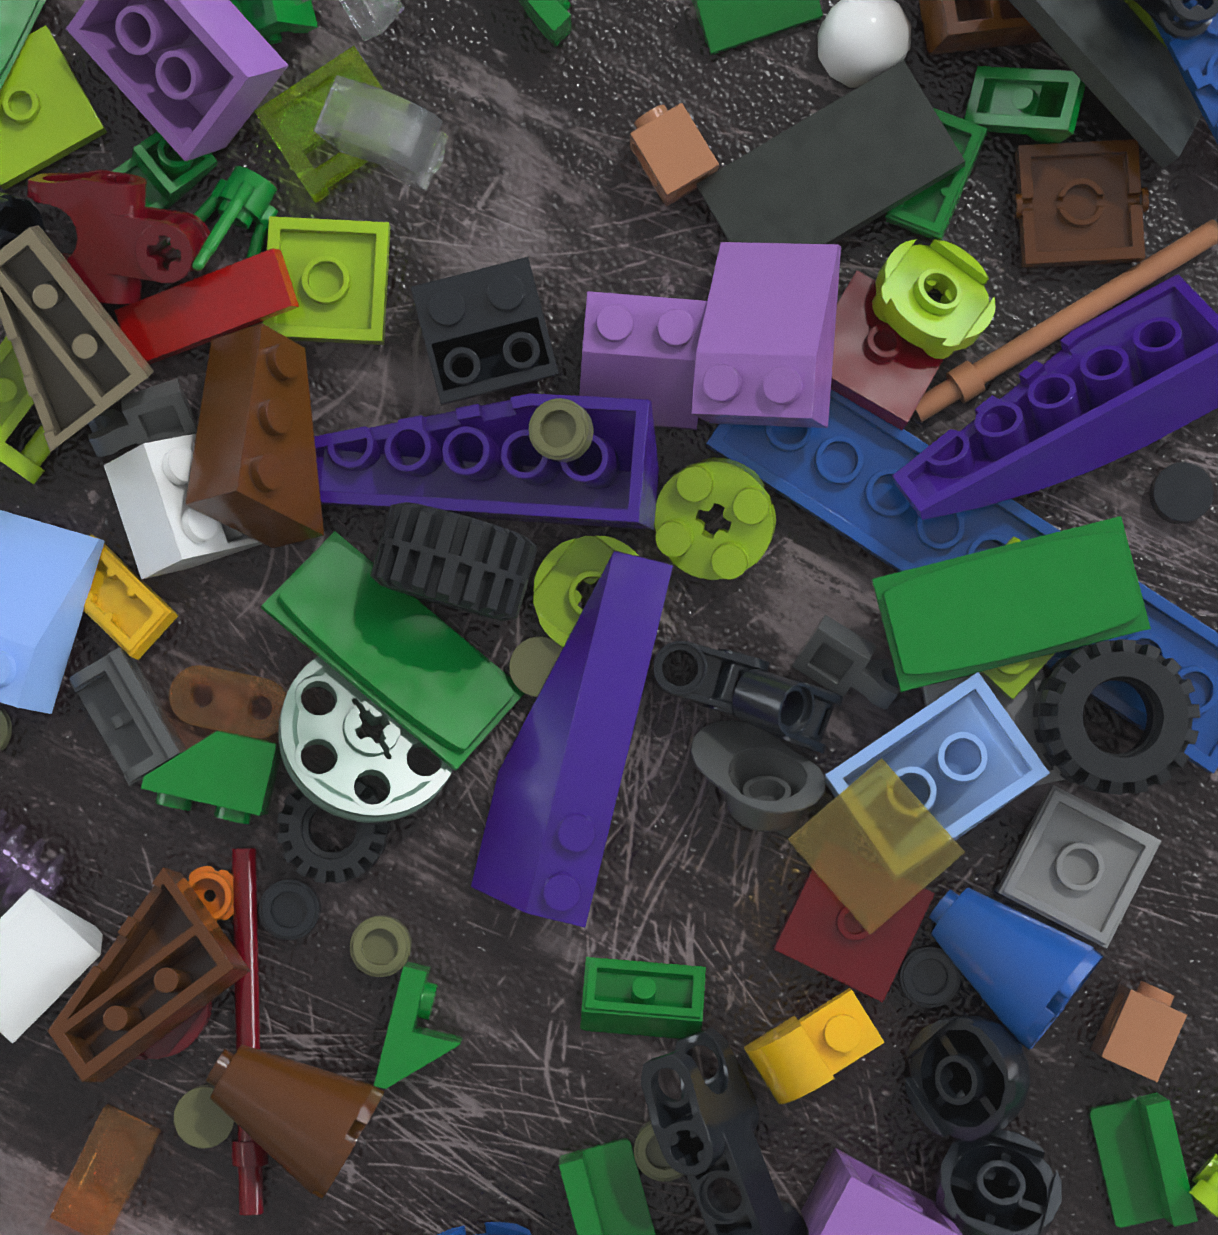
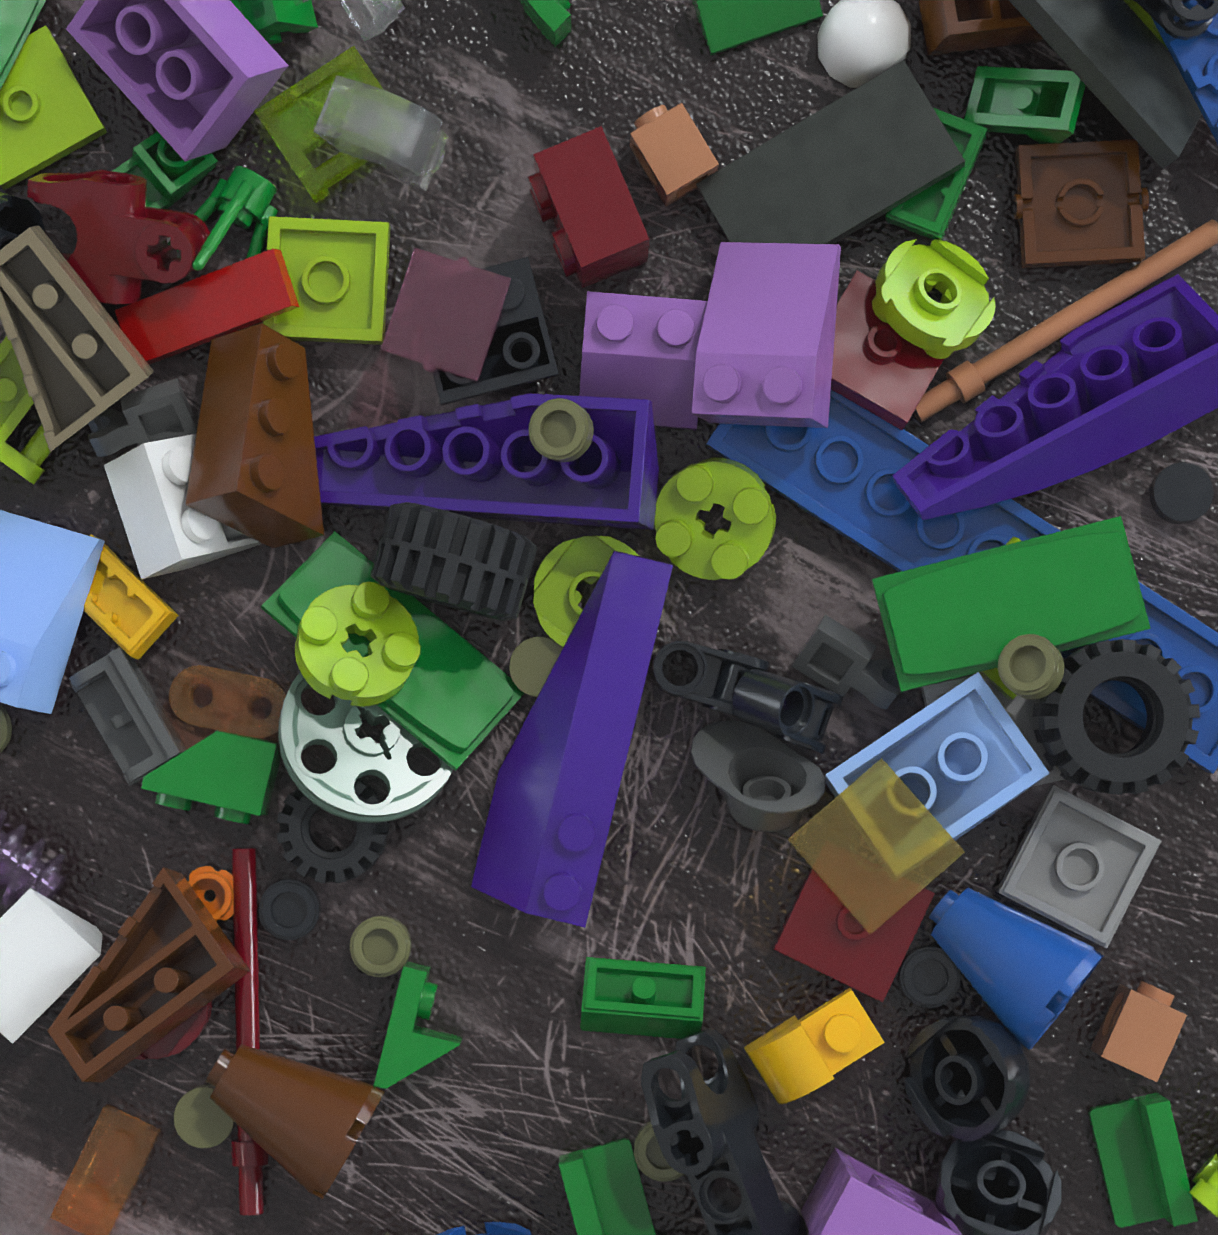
(370, 614): none -> lime plate
(446, 314): none -> clear pink piece
(591, 208): none -> dark red brick
(1031, 666): none -> olive tile

